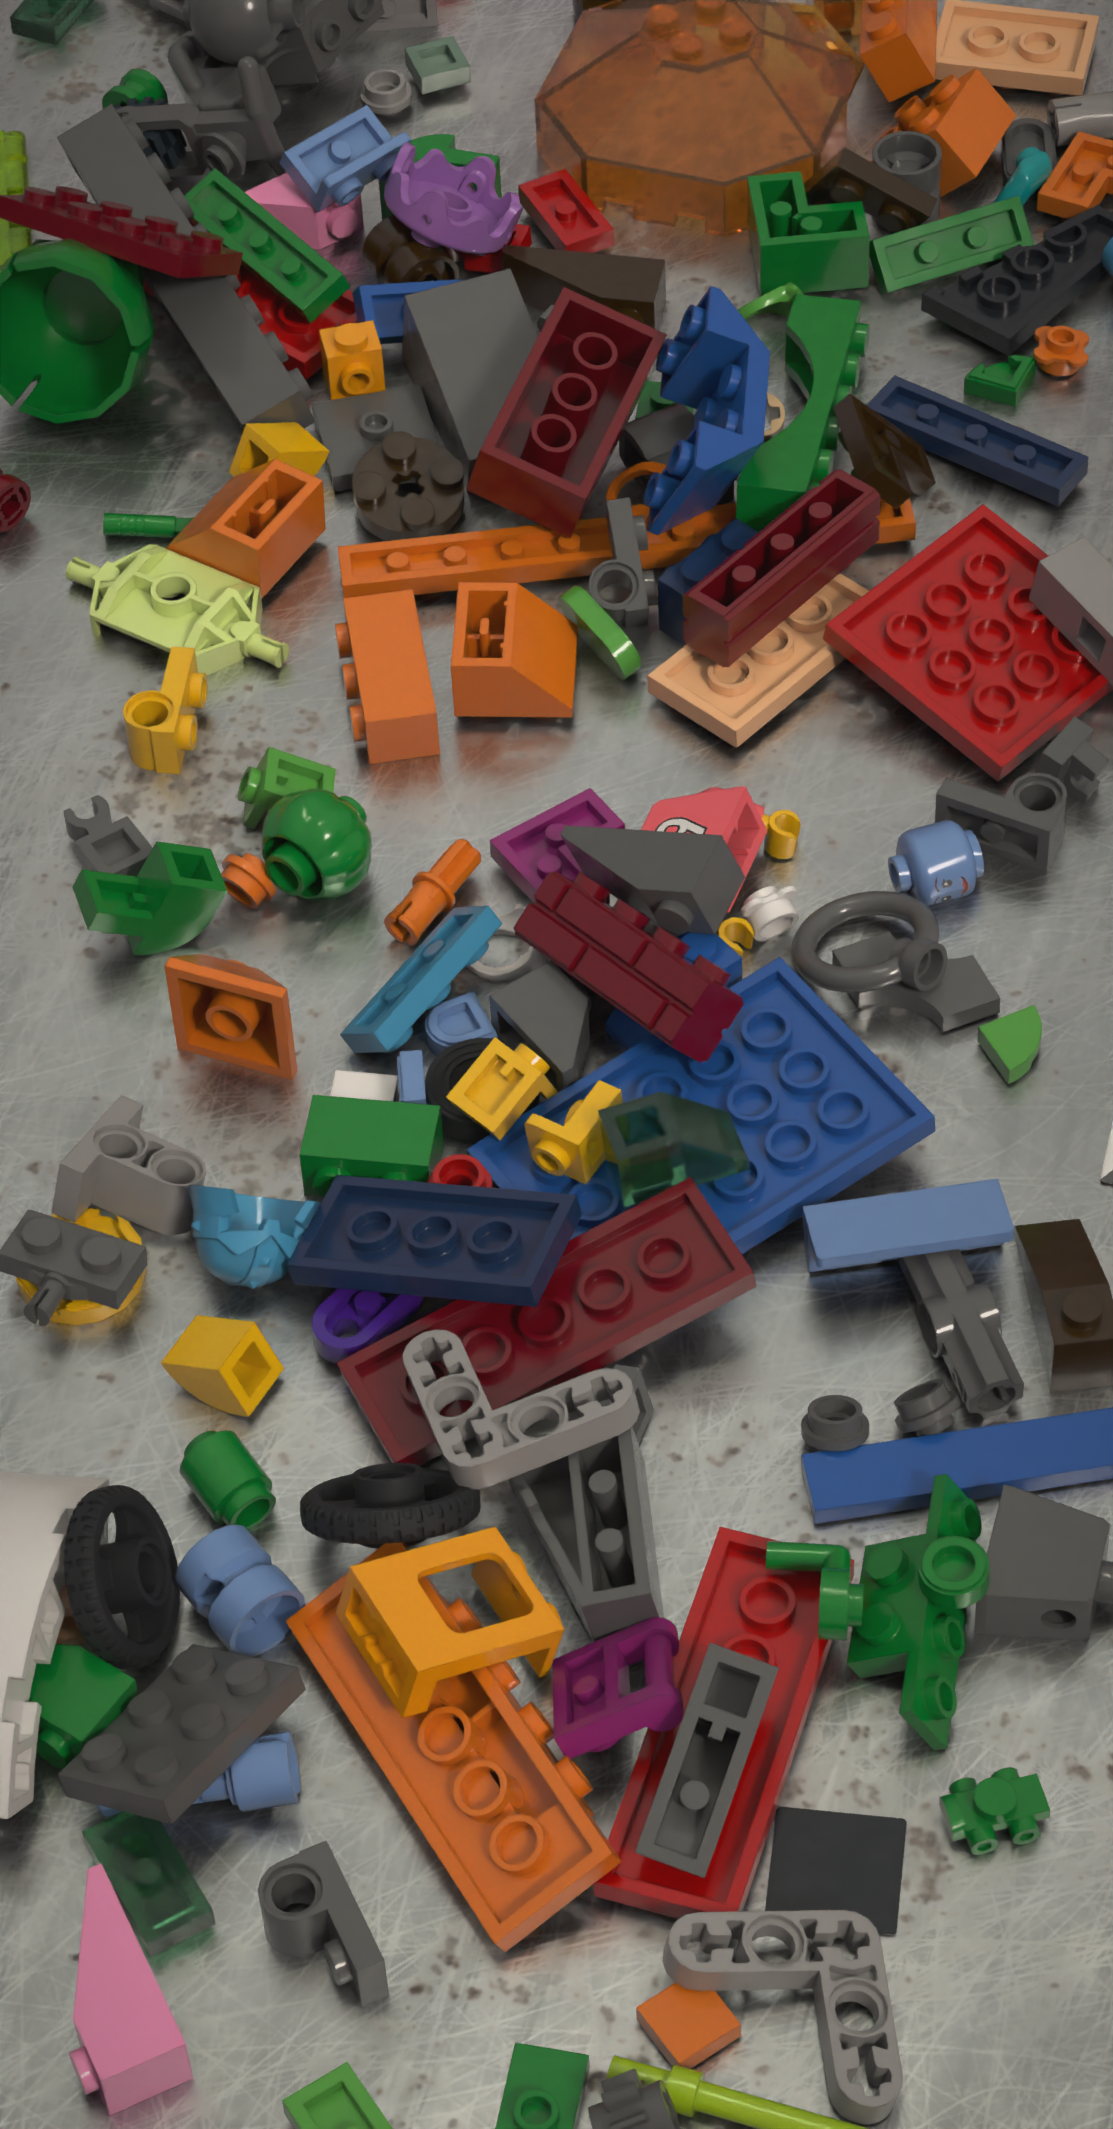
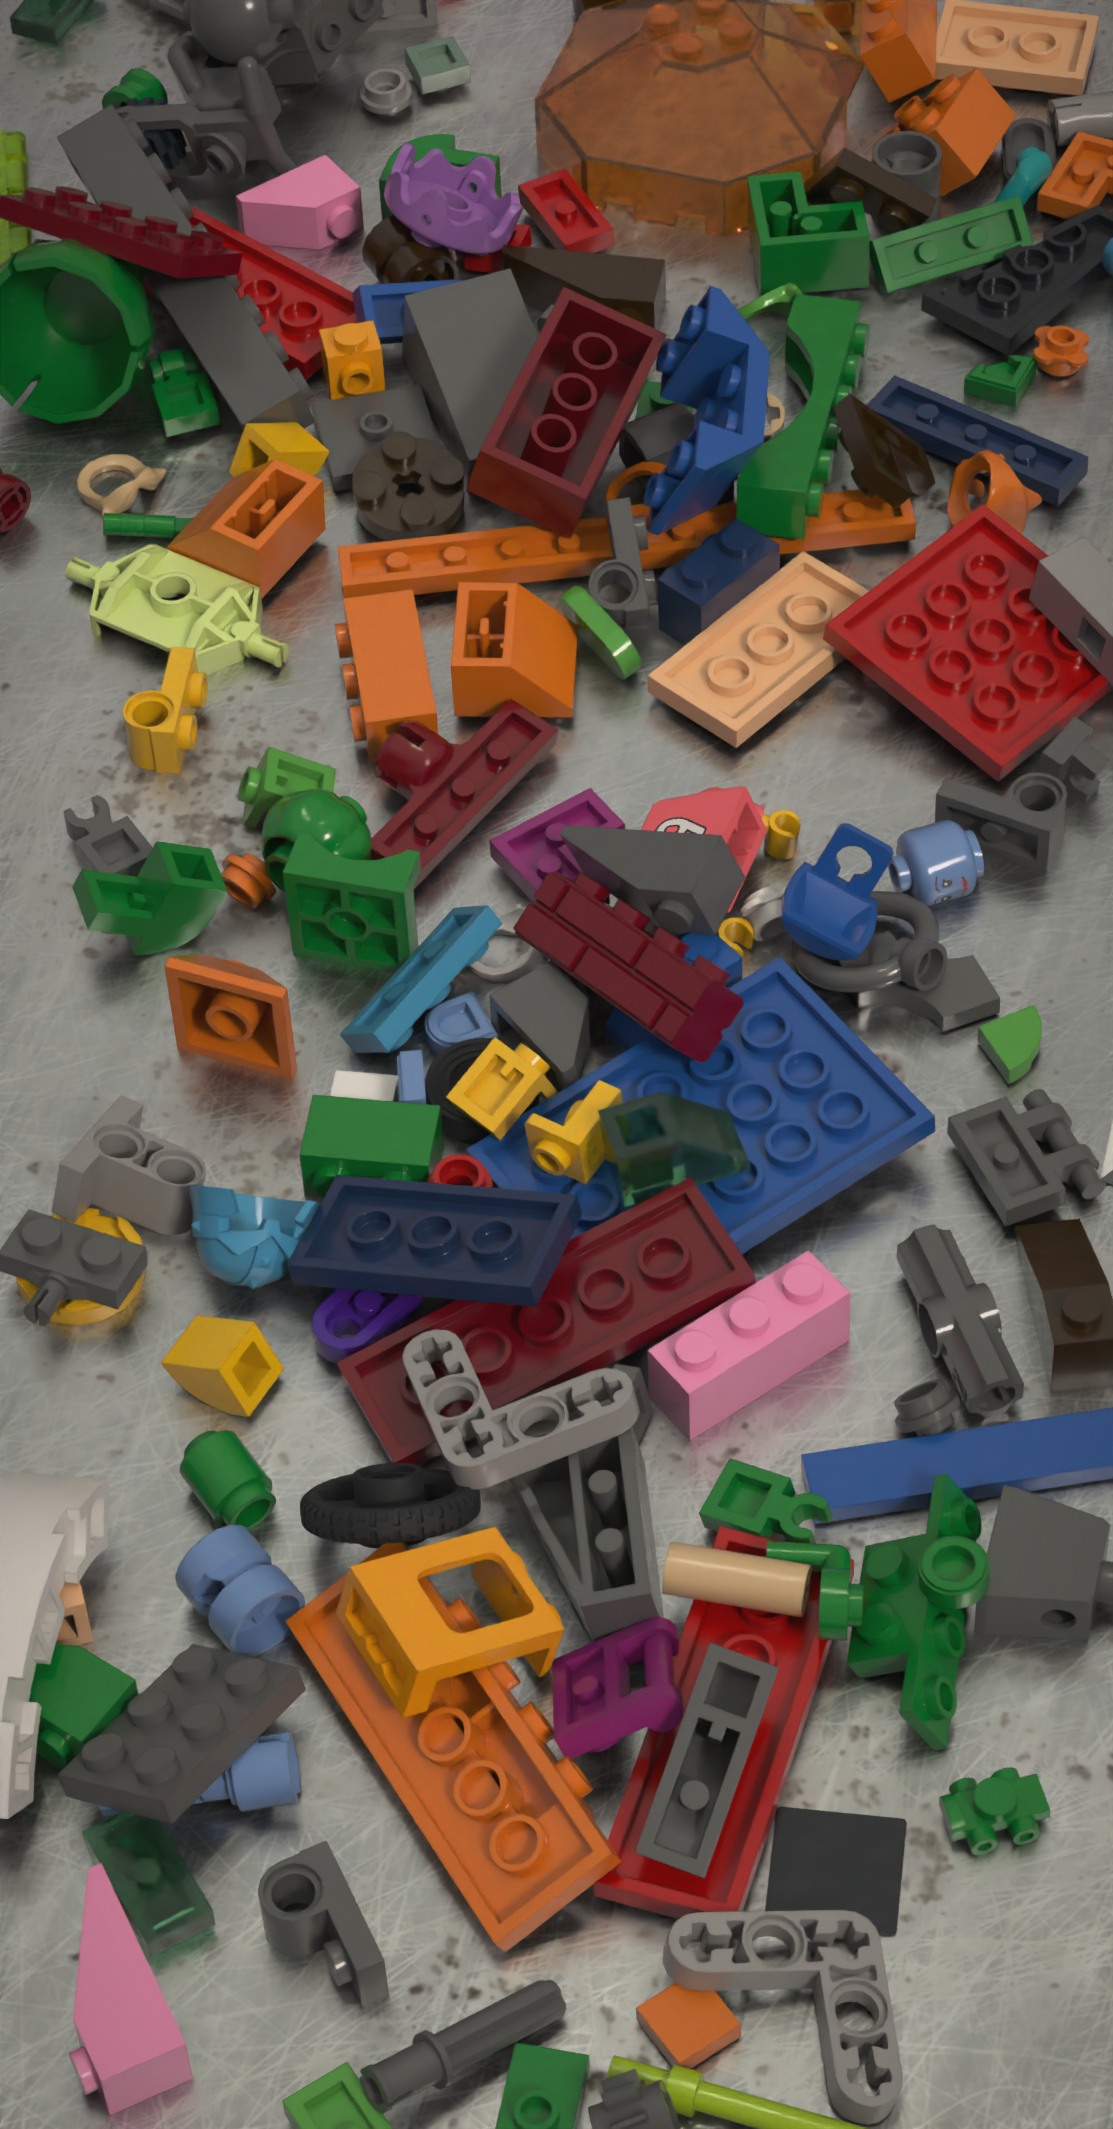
(121, 1577): black wheel -> none
(125, 495): none -> tan piece
(181, 393): none -> green plate
(268, 246): green plate -> none
(343, 159): medium blue bracket -> none
(351, 908): none -> green piece
(432, 892): orange axle -> none
(440, 2055): none -> dark grey axle
(451, 783): none -> dark red plate
(736, 1579): none -> tan piece
(748, 1345): none -> bright pink brick
(761, 1504): none -> green plate
(781, 568): dark red brick -> none
(828, 912): none -> blue piece
(835, 1424): dark grey plate -> none
(905, 1225): medium blue panel -> none
(1005, 496): none -> orange piece
(1011, 1166): none -> dark grey plate

